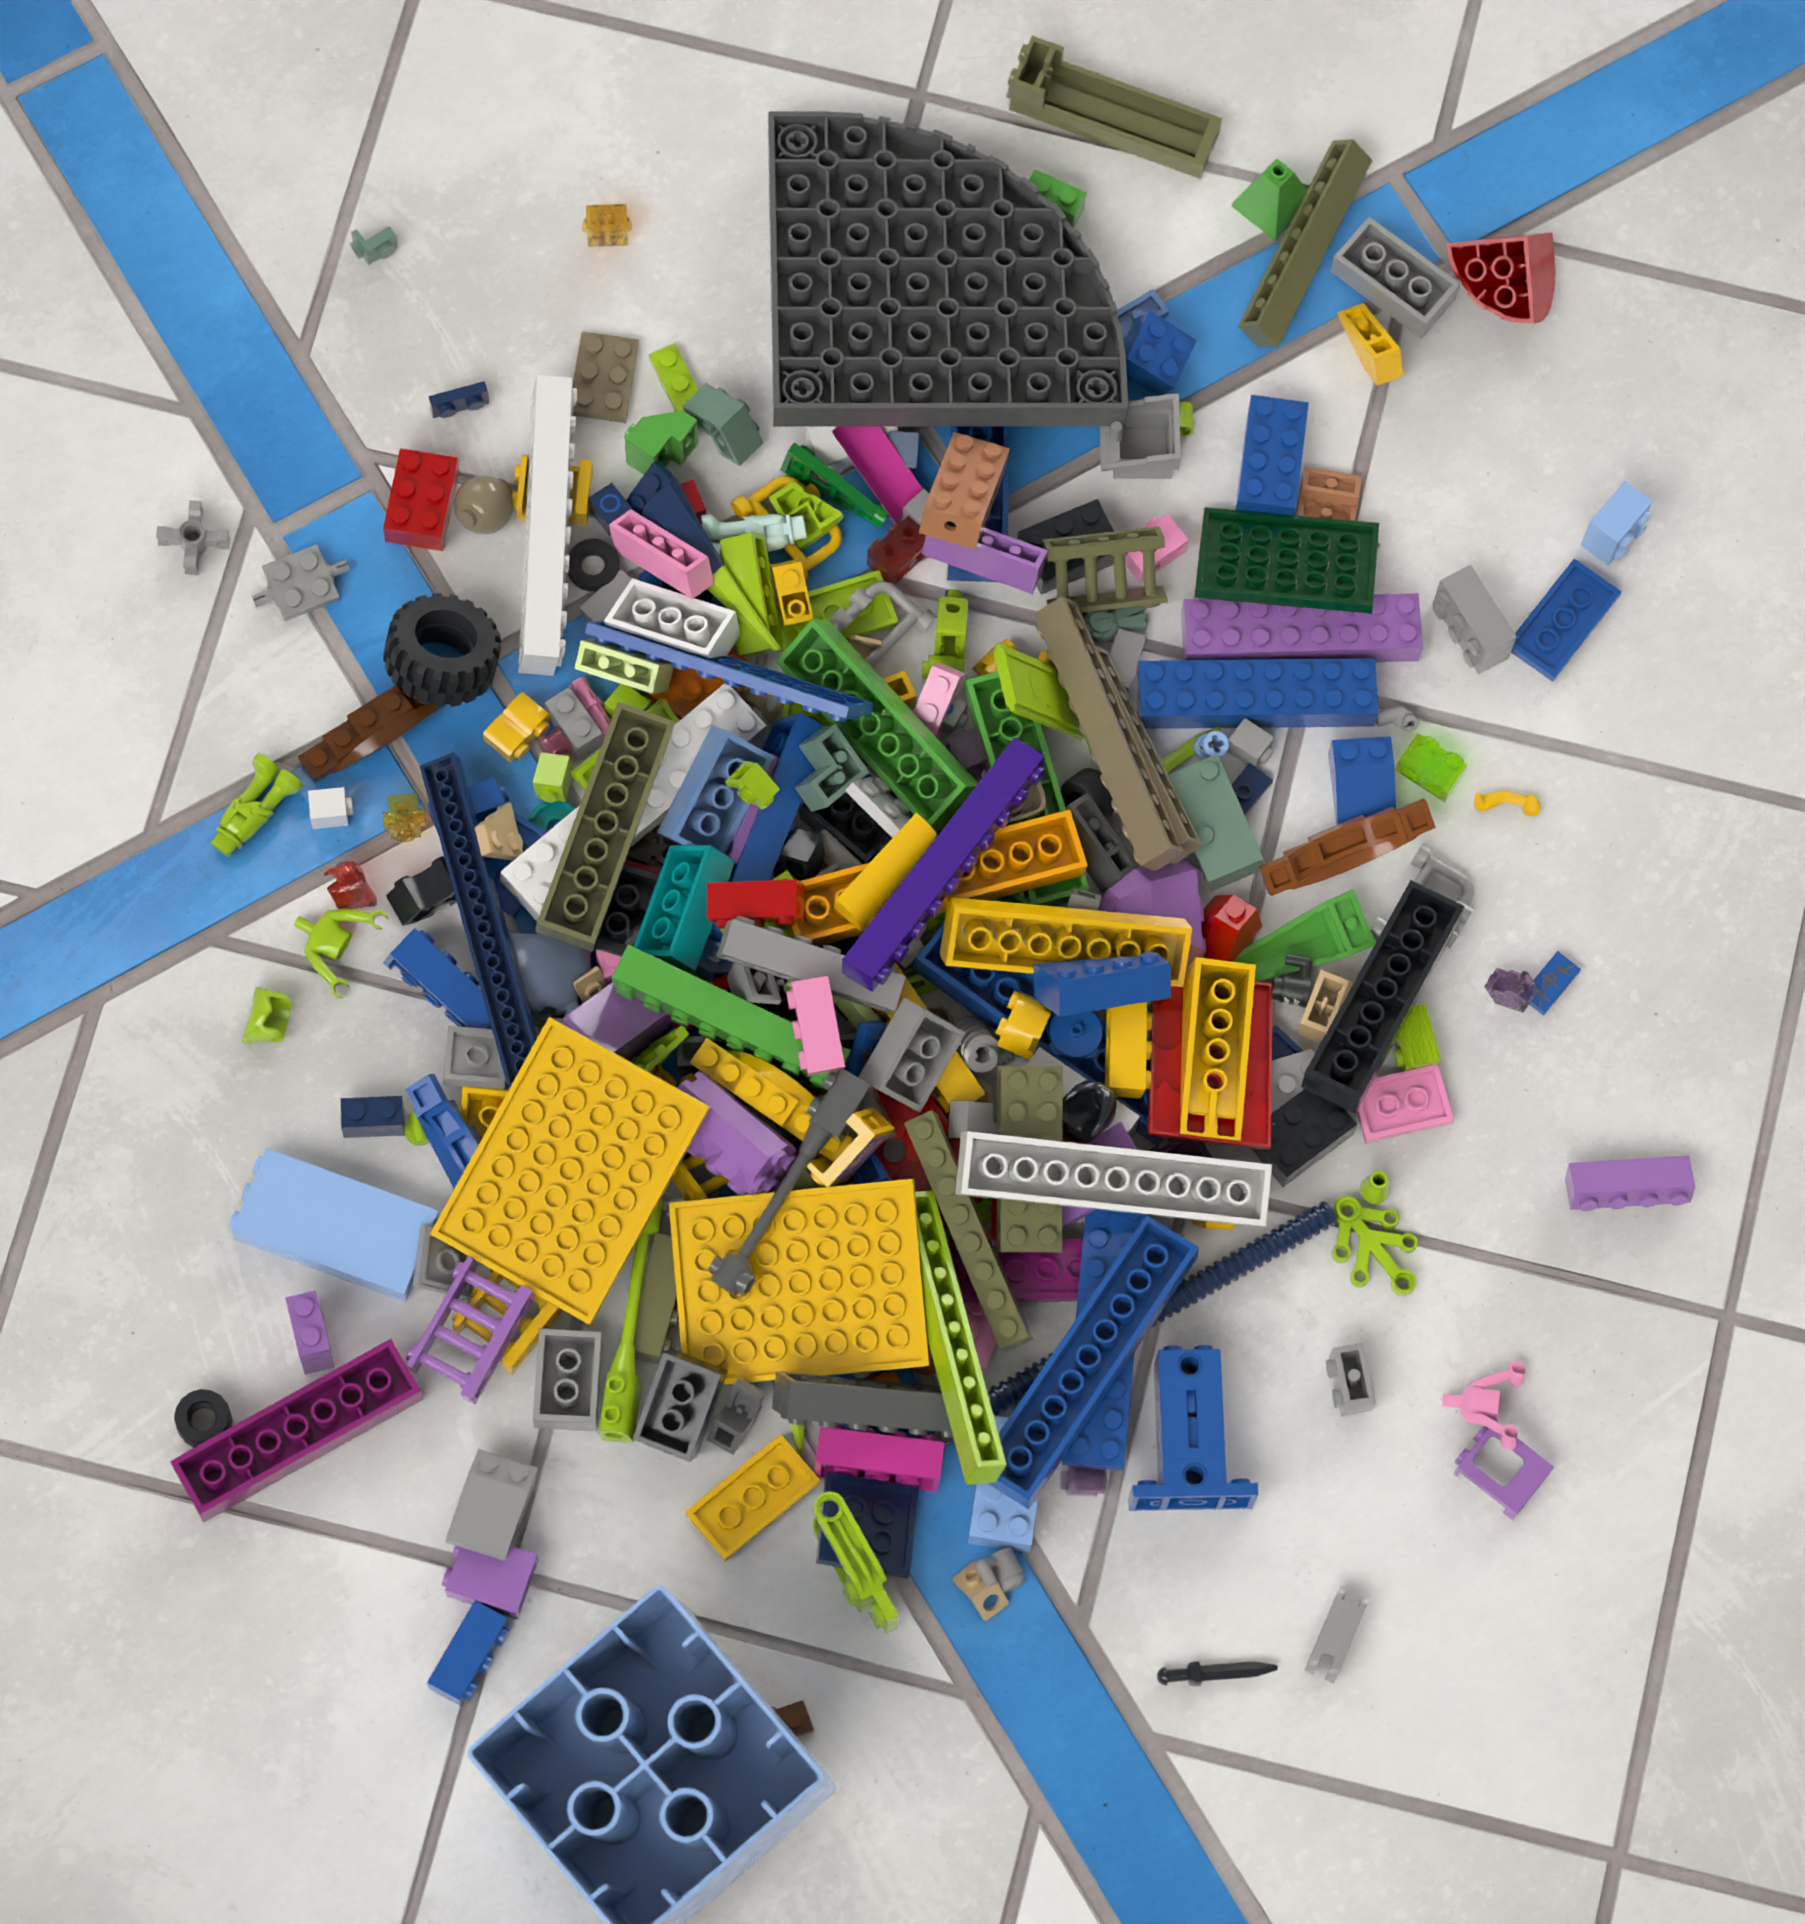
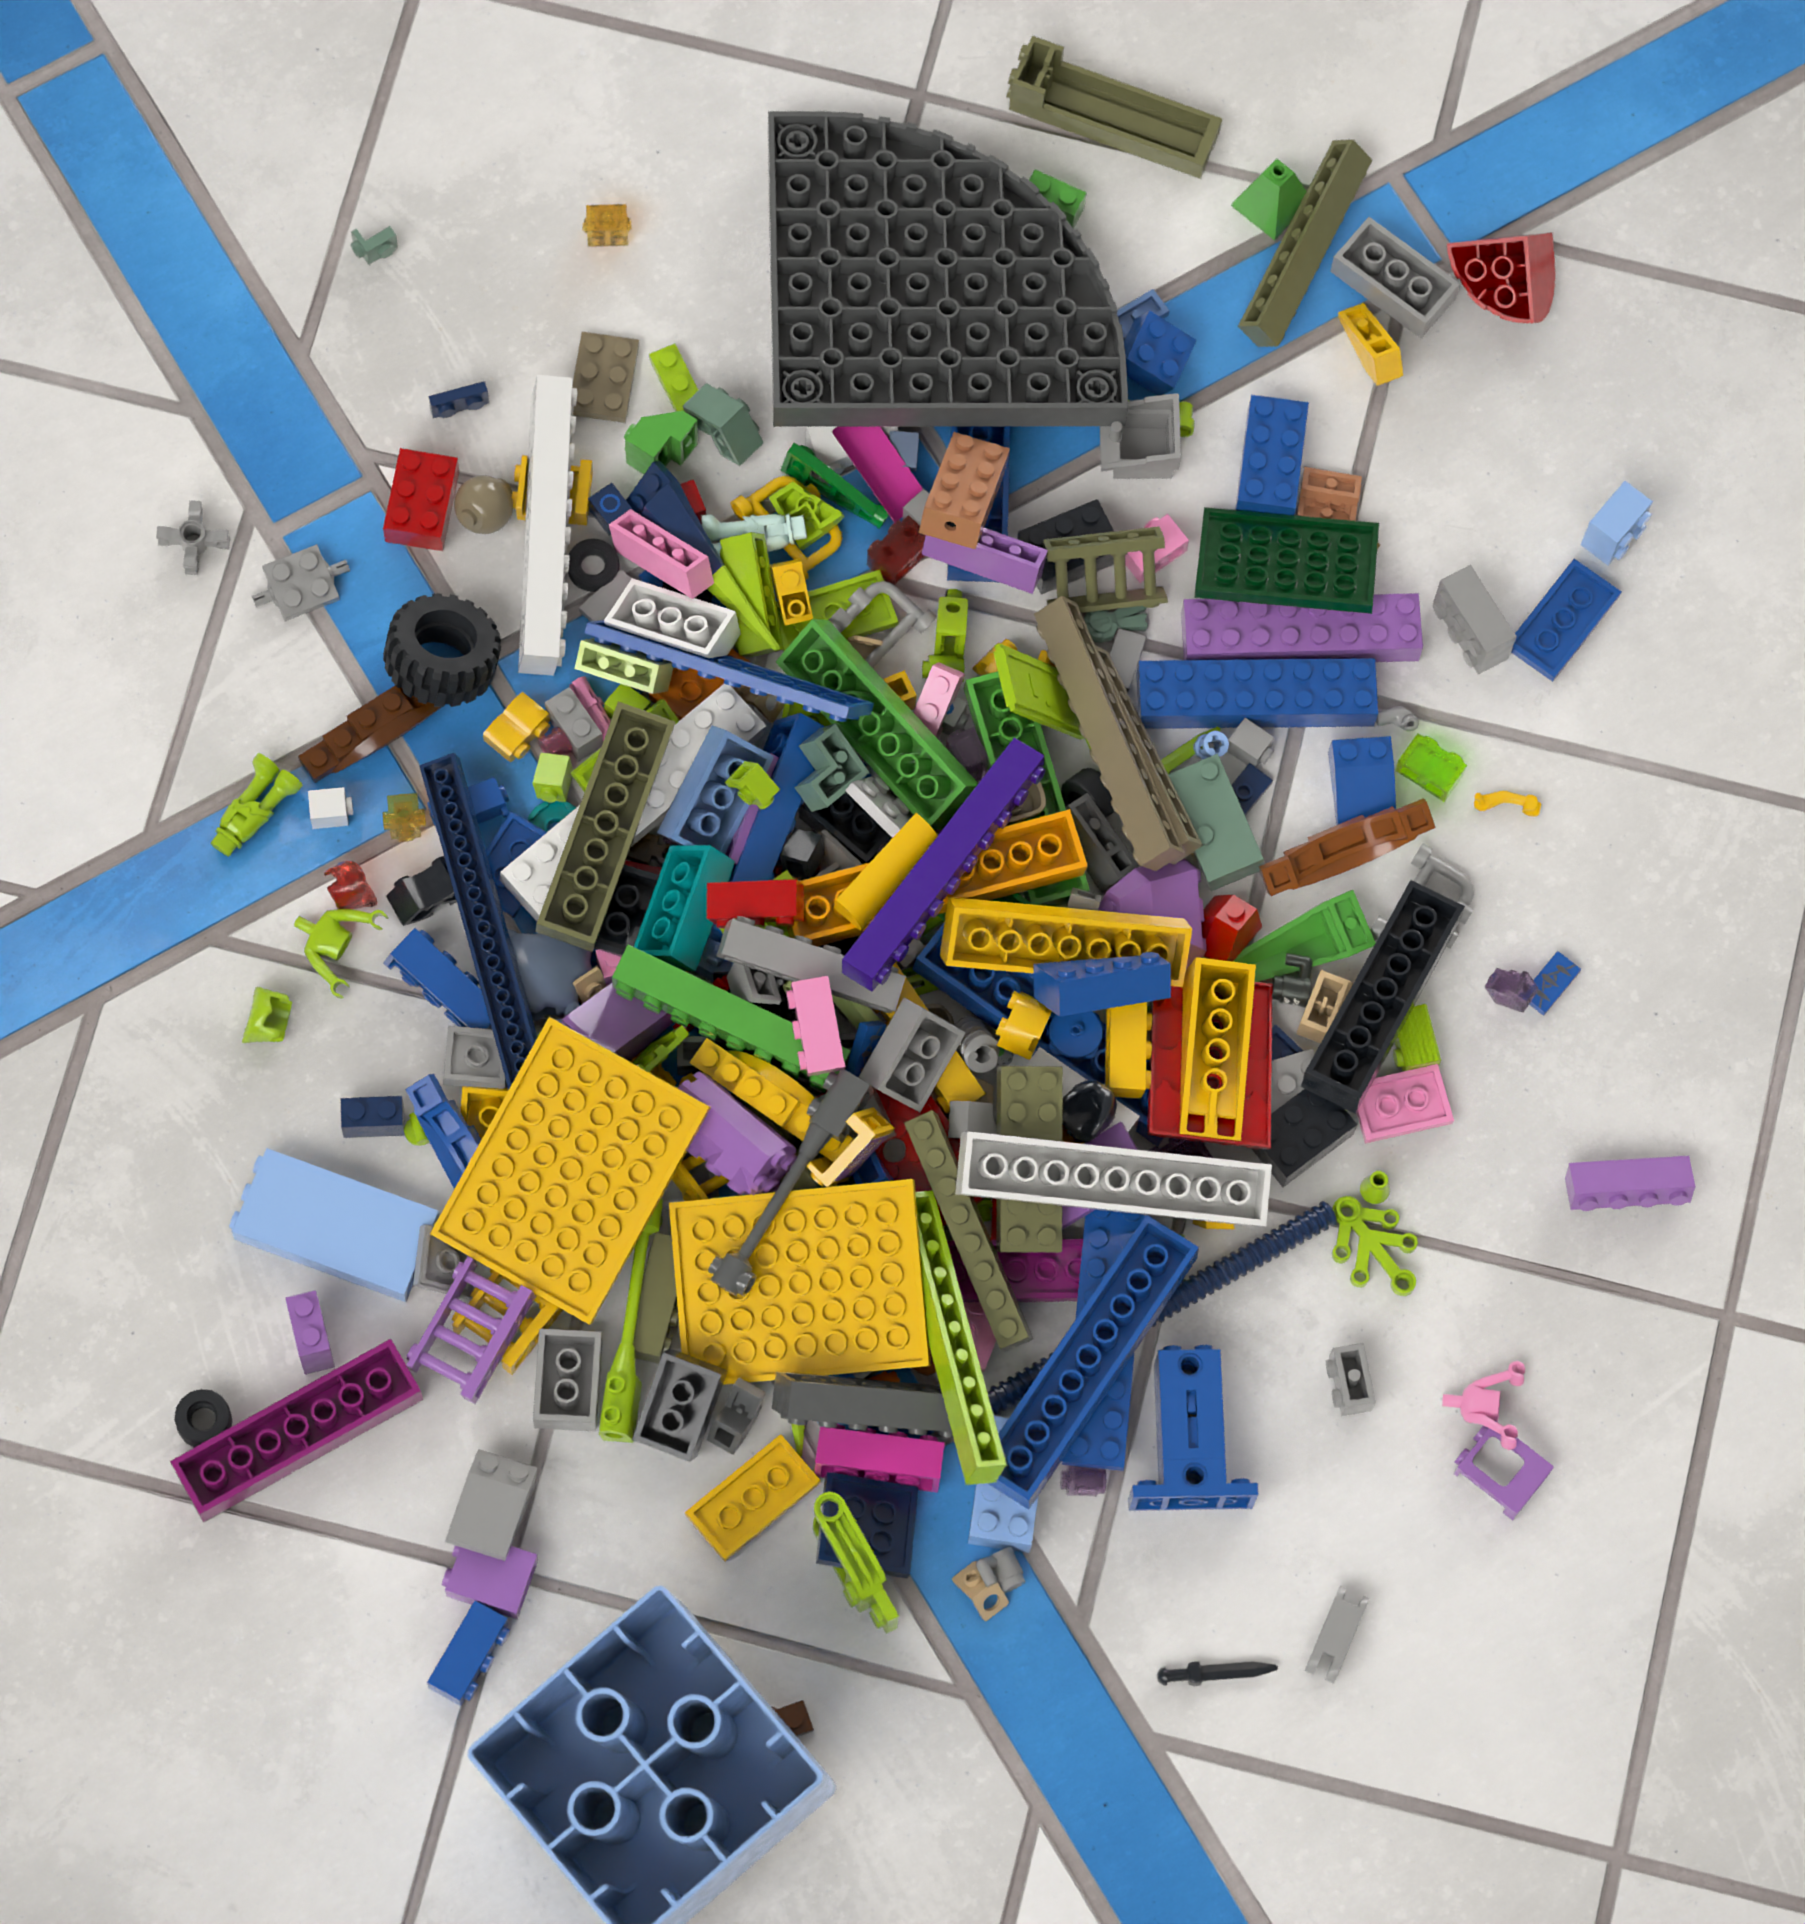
(499, 835): tan wing -> none

